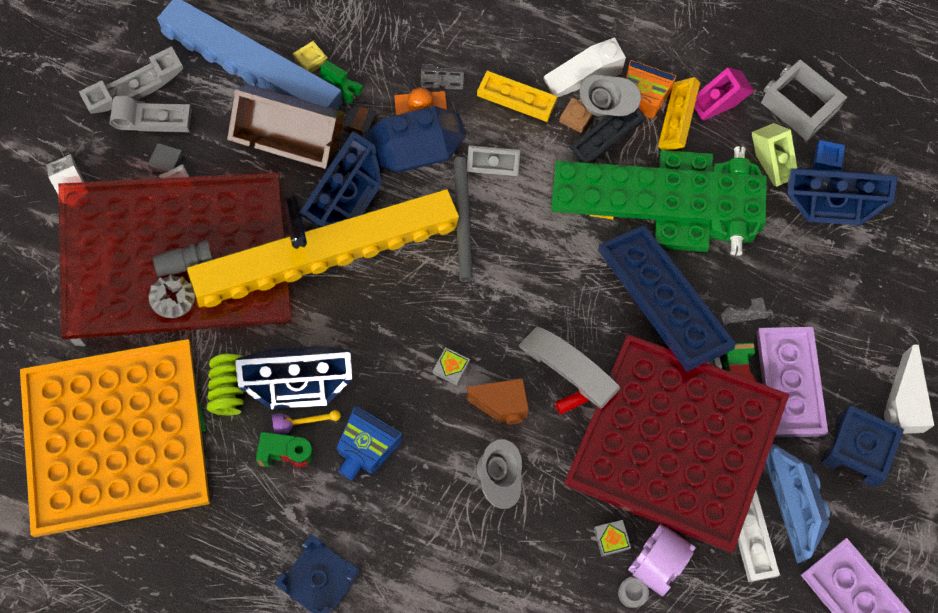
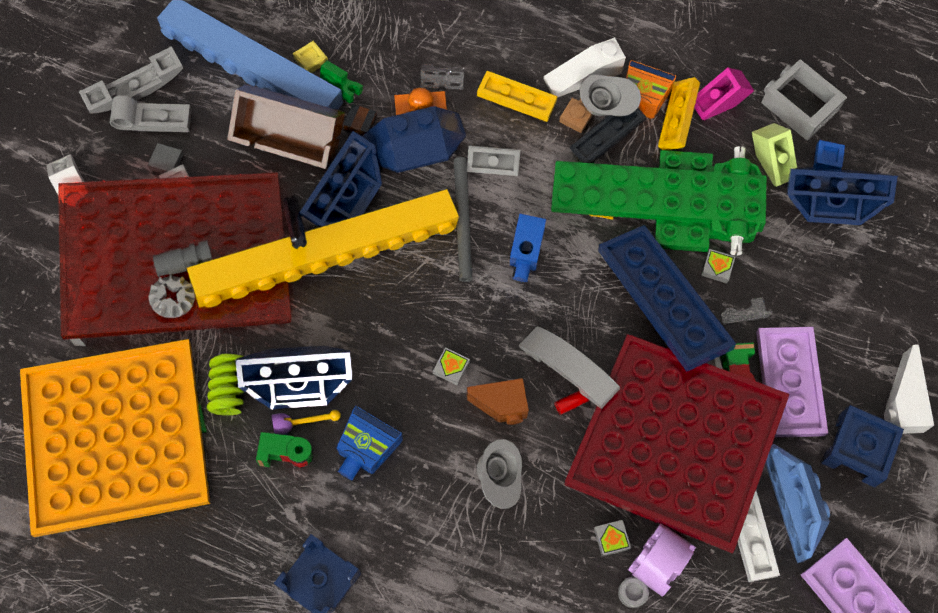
(527, 239): none -> blue torso
(718, 266): none -> tile

